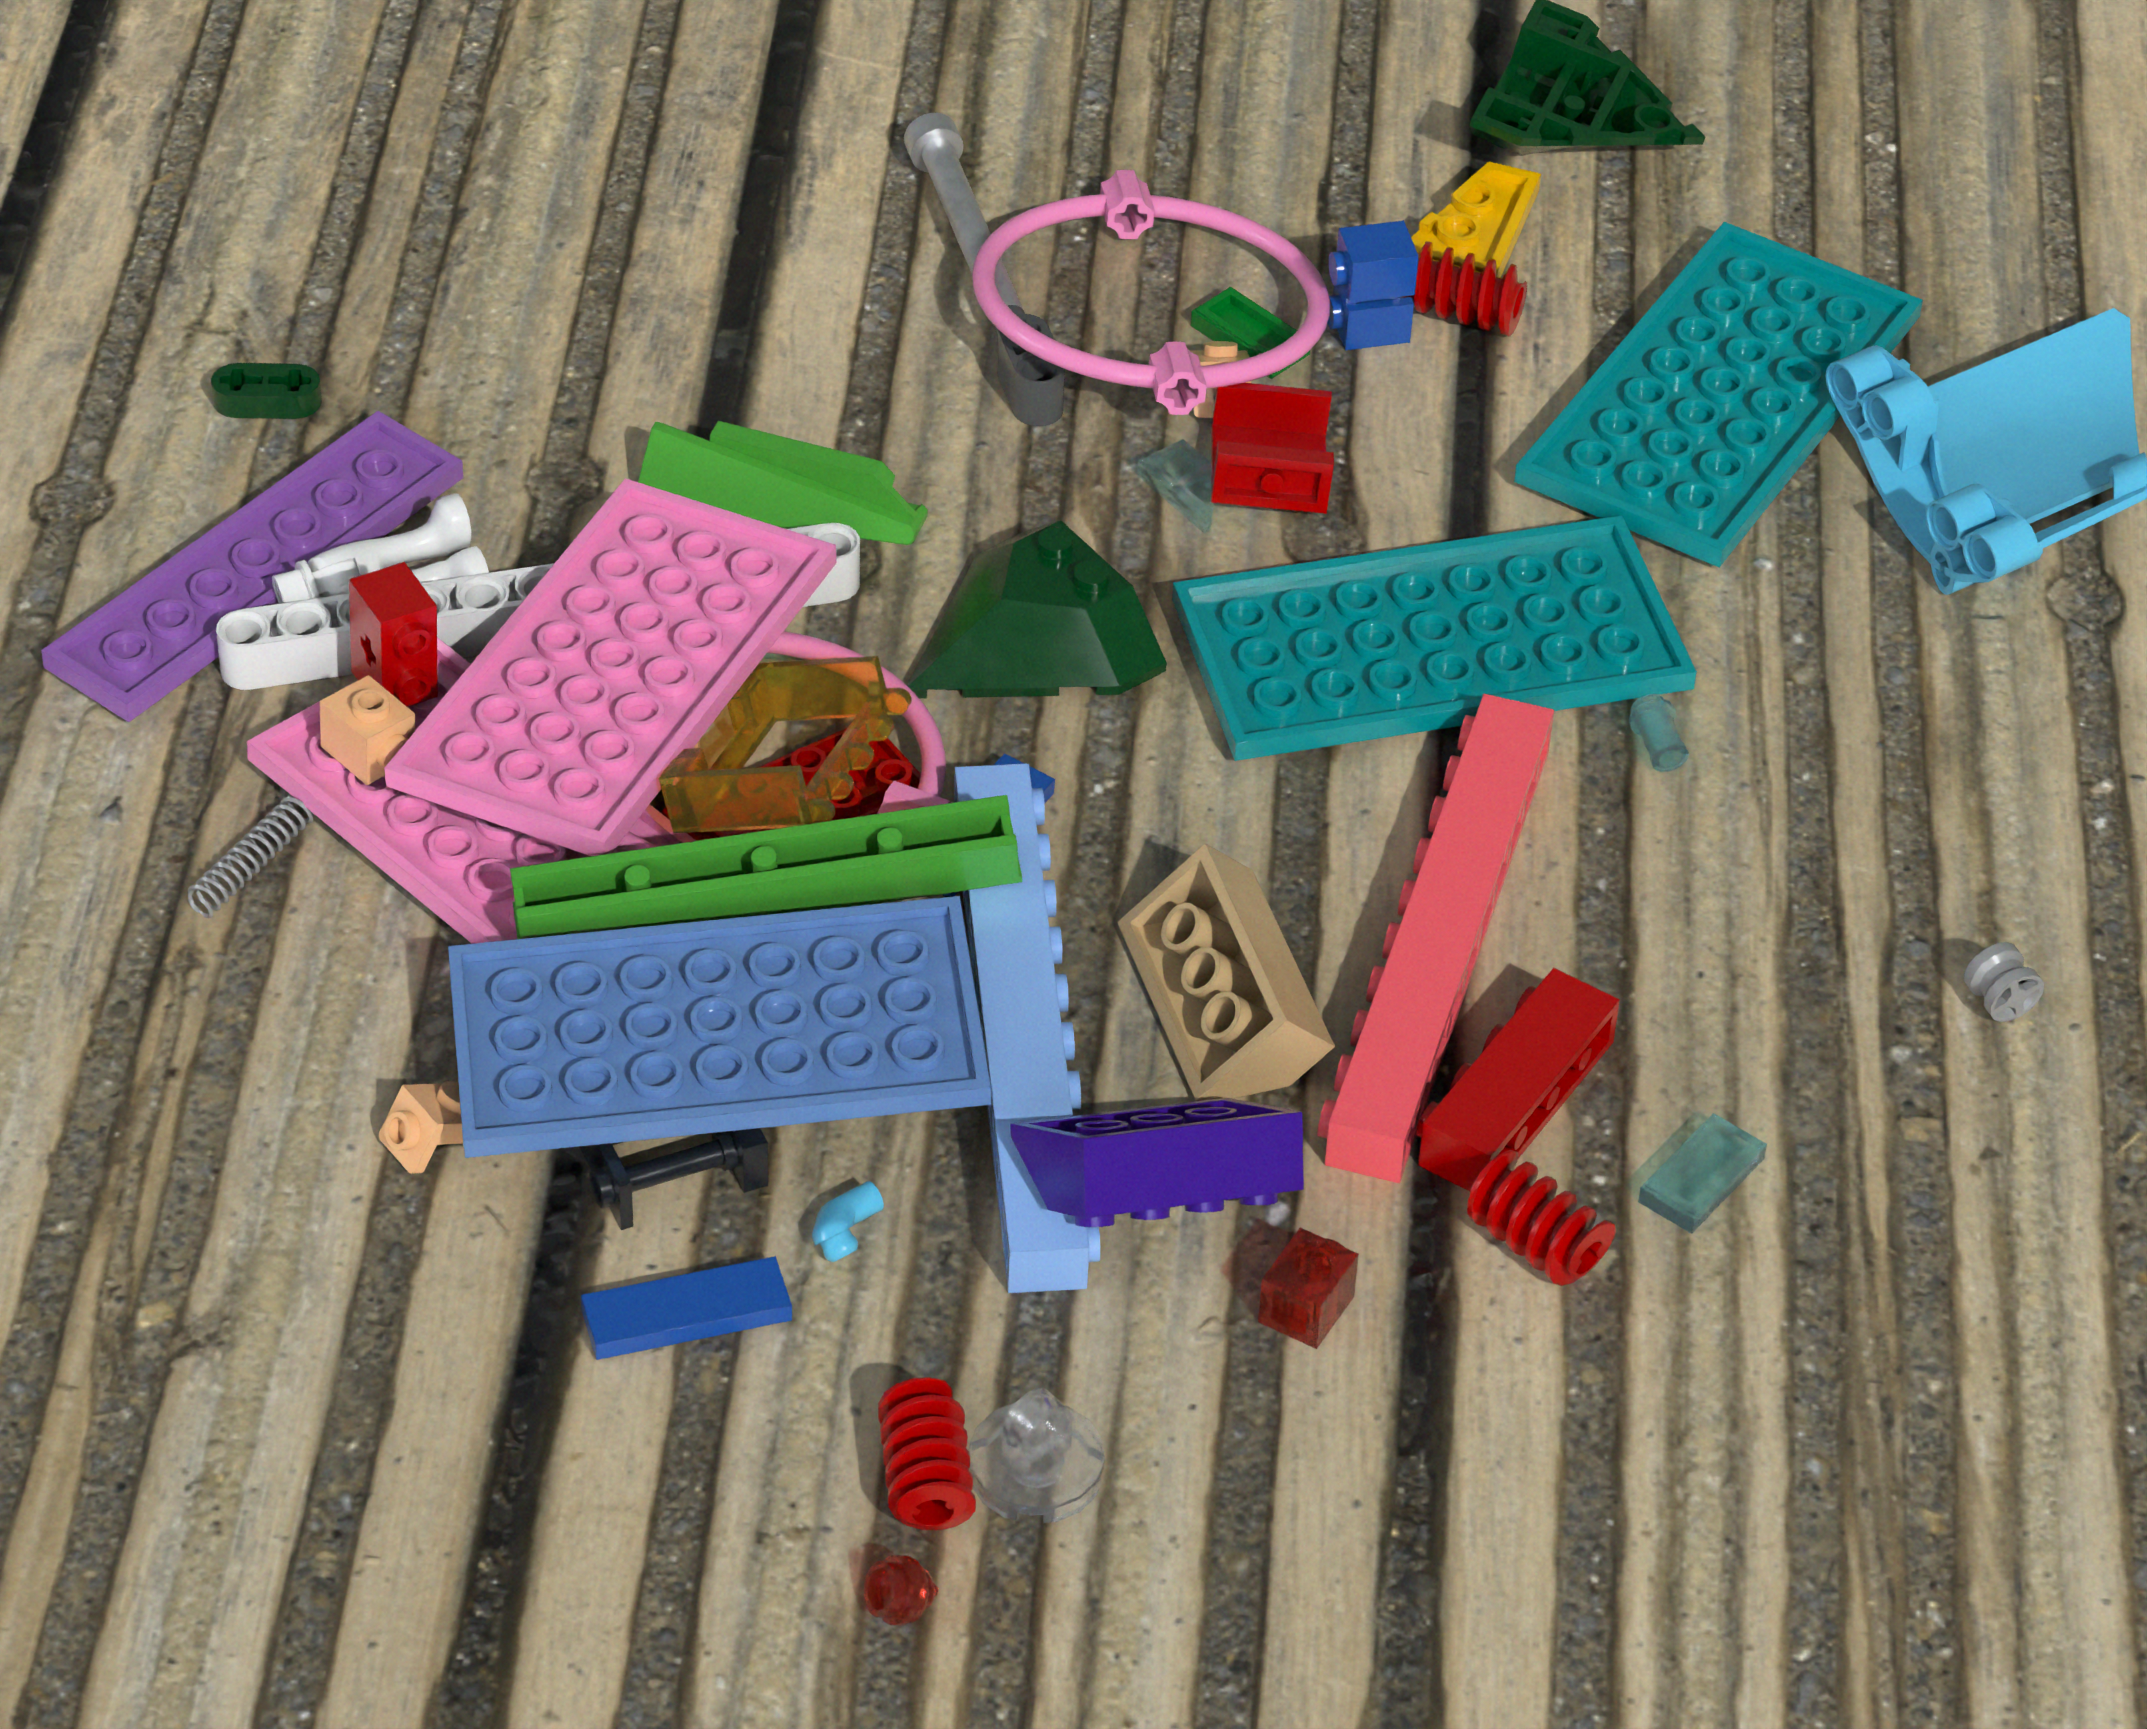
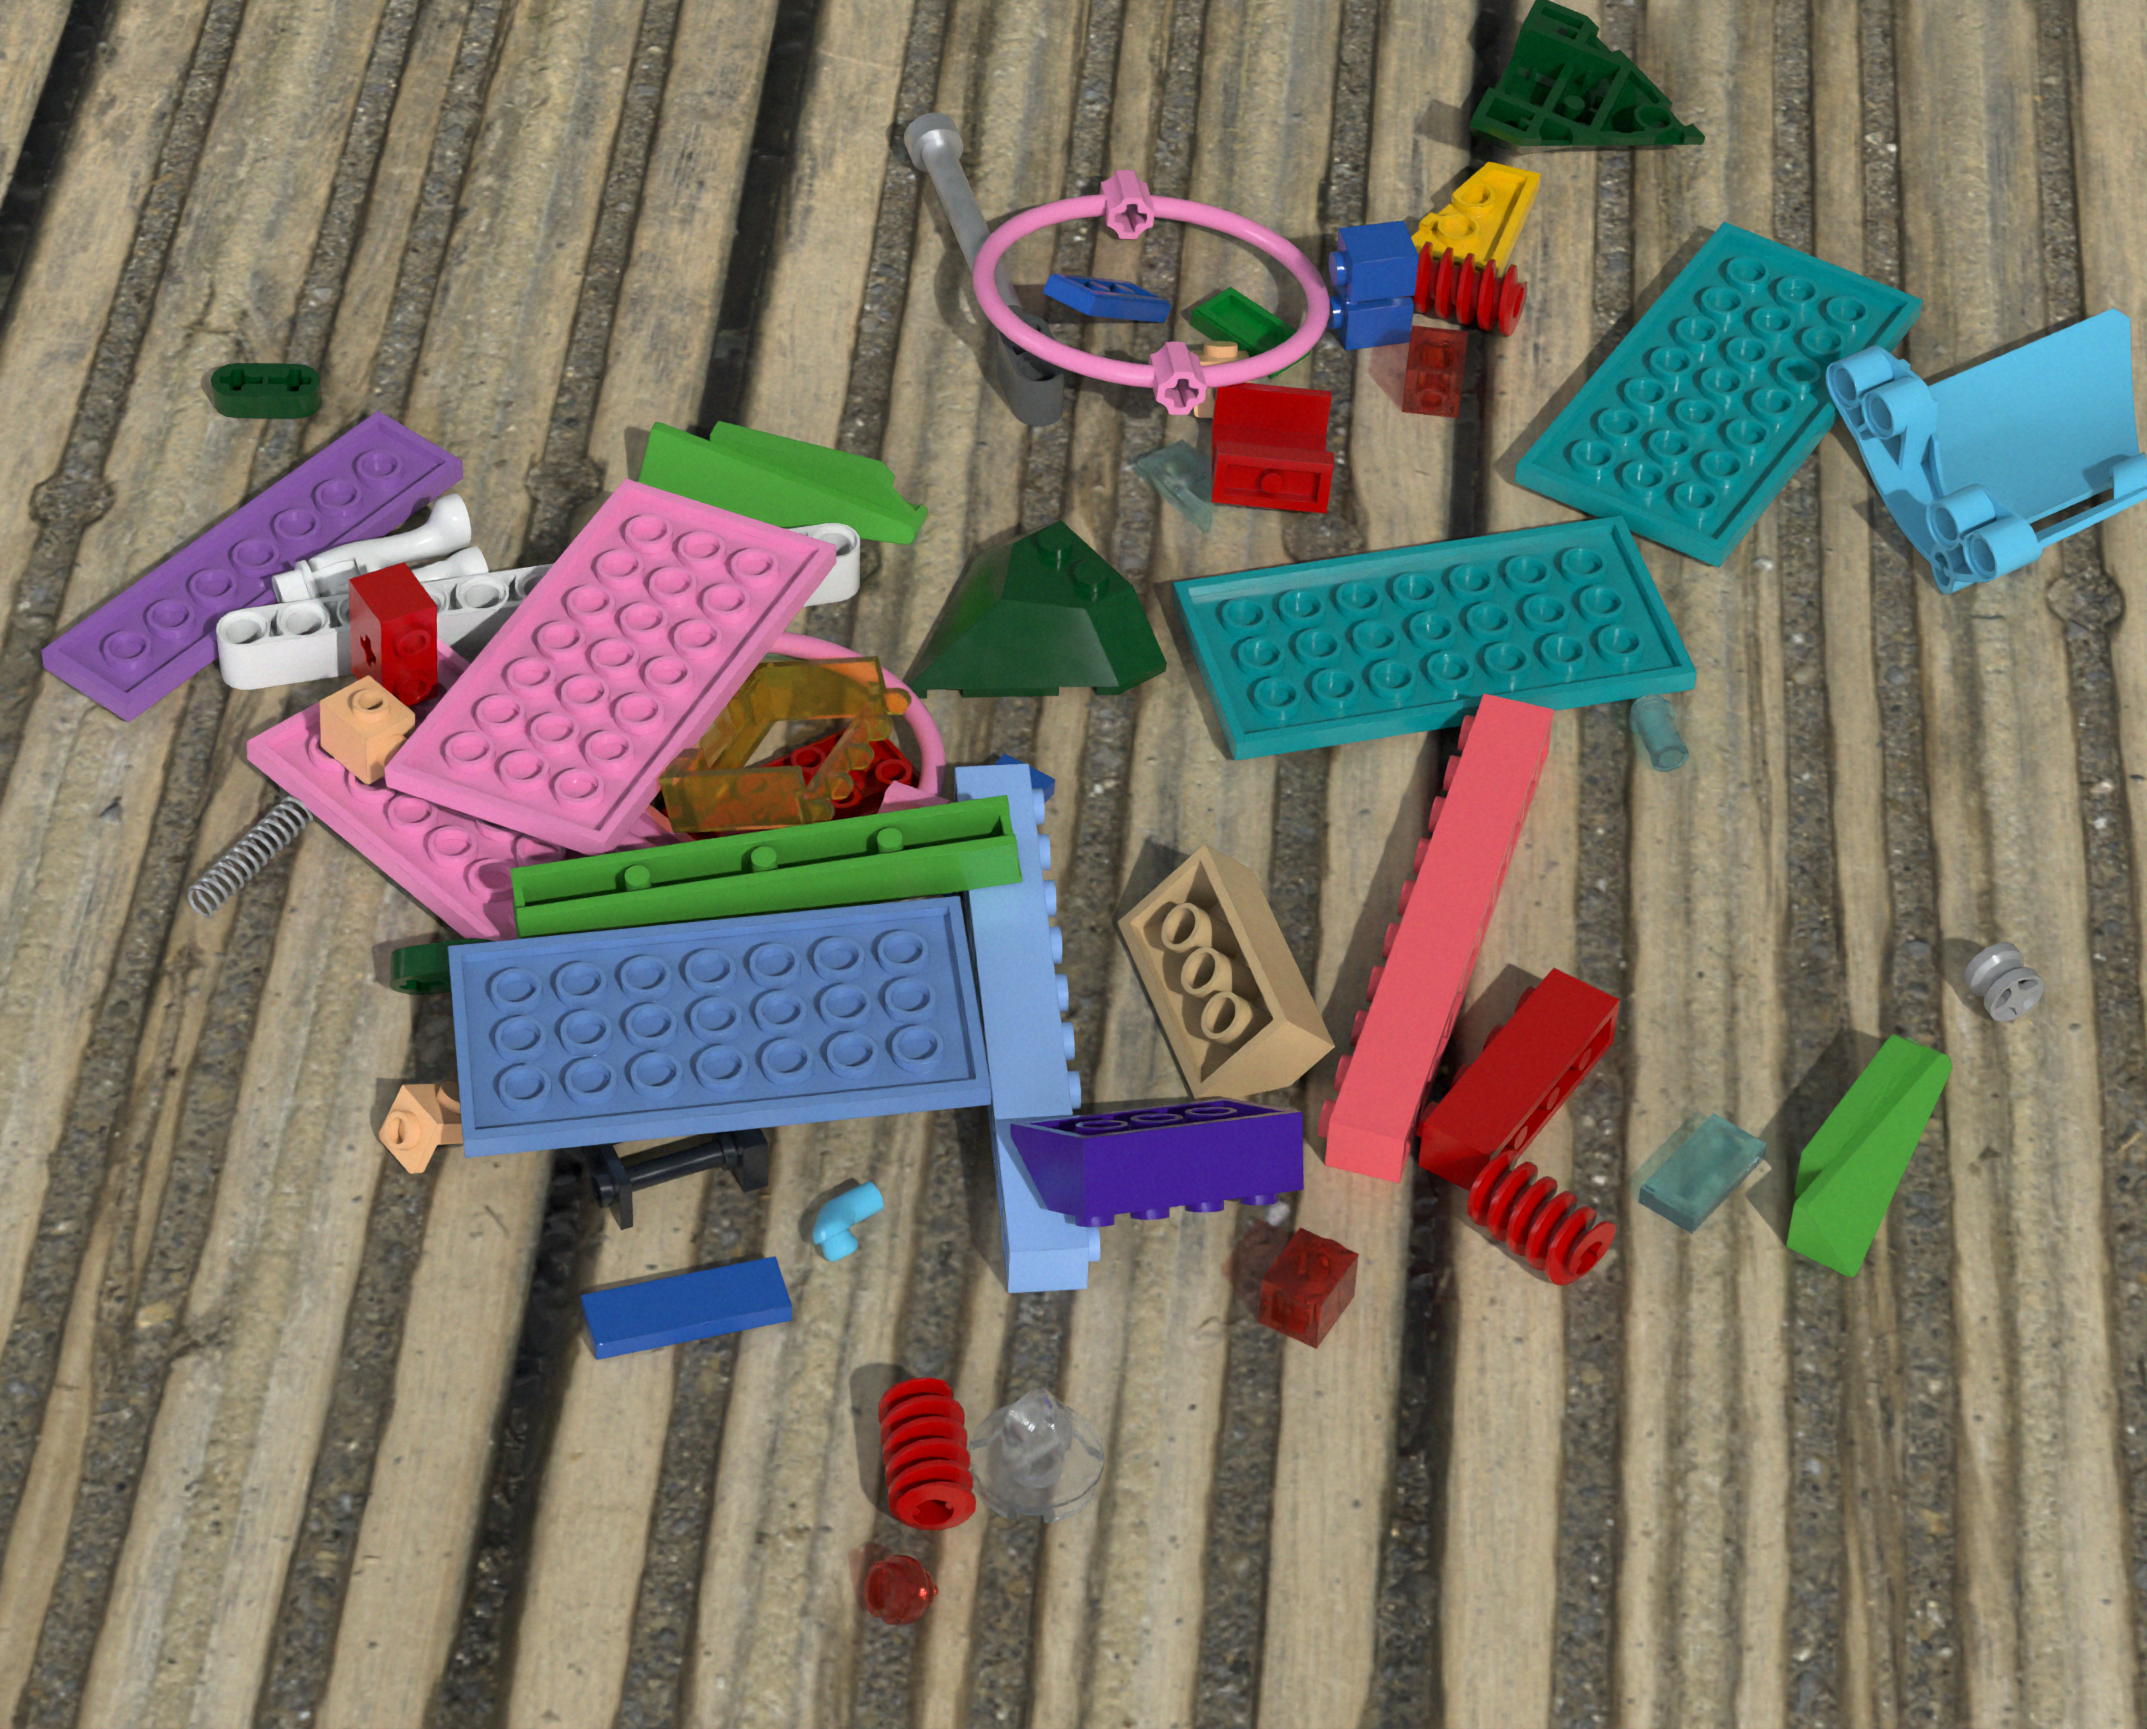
(424, 967): none -> dark green beam
(1107, 298): none -> blue tile
(1435, 371): none -> clear red brick
(1862, 1153): none -> bright green wedge

